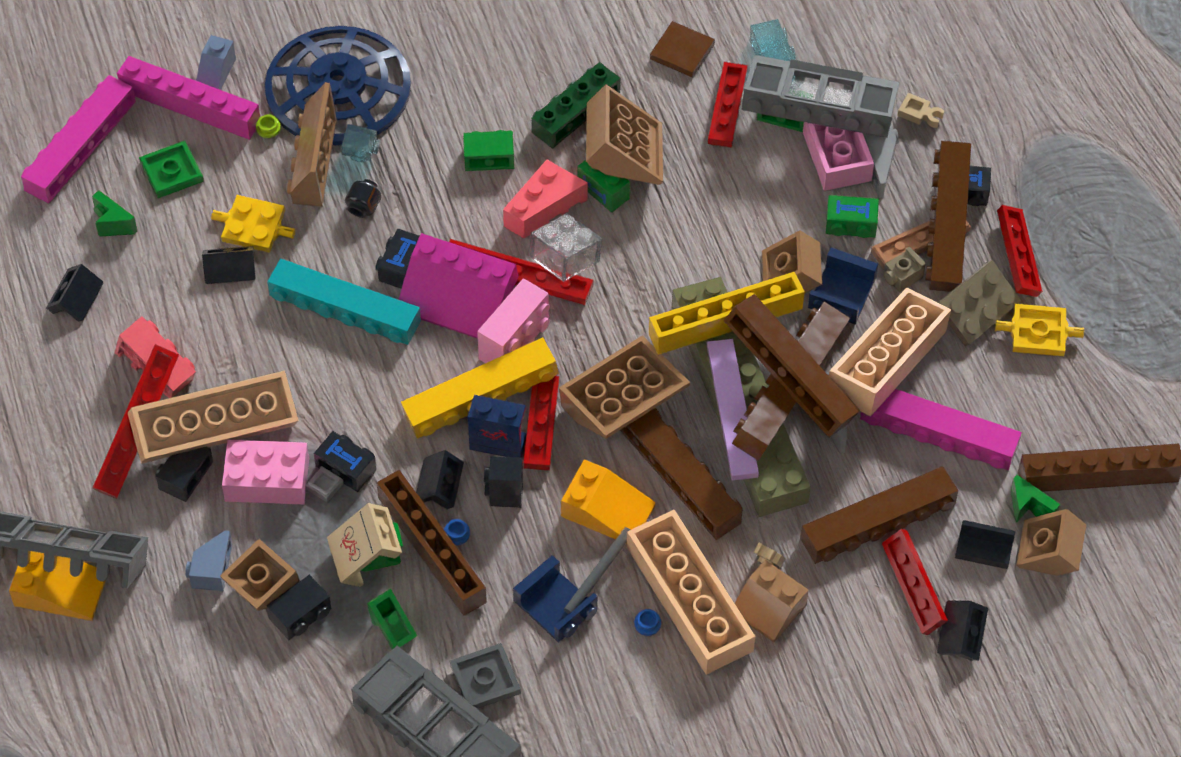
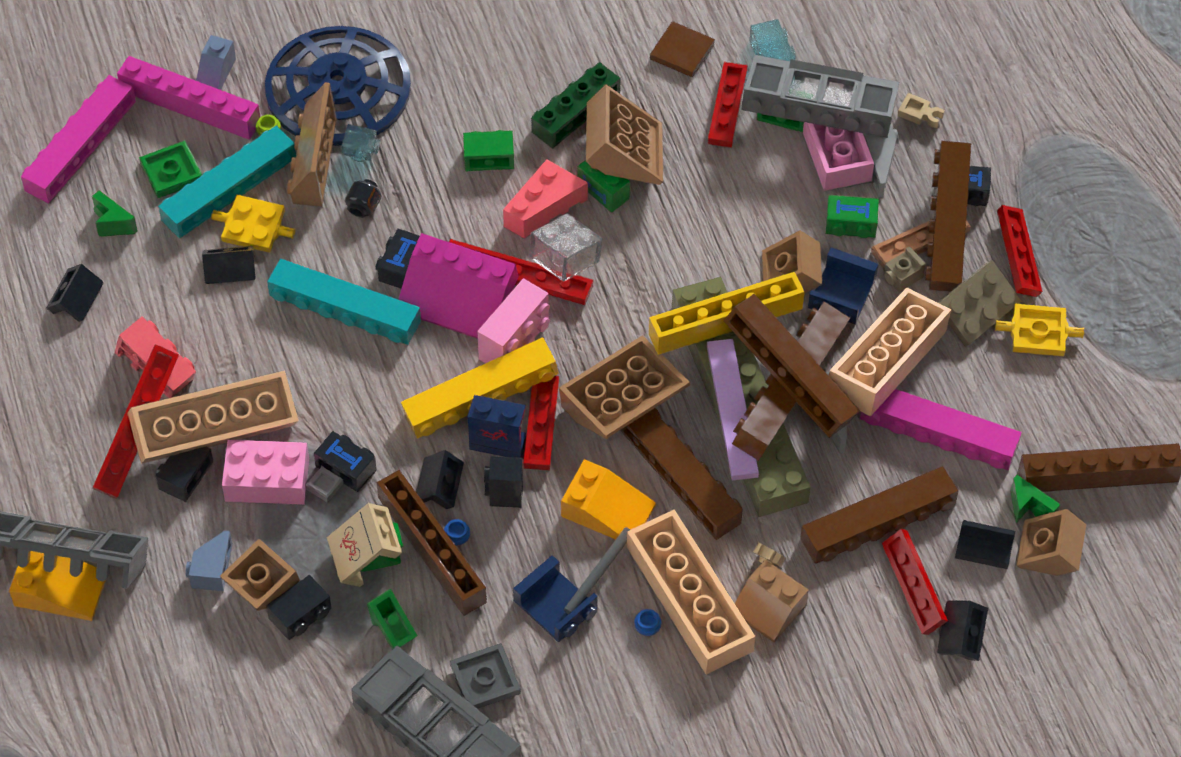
(230, 178): none -> teal brick

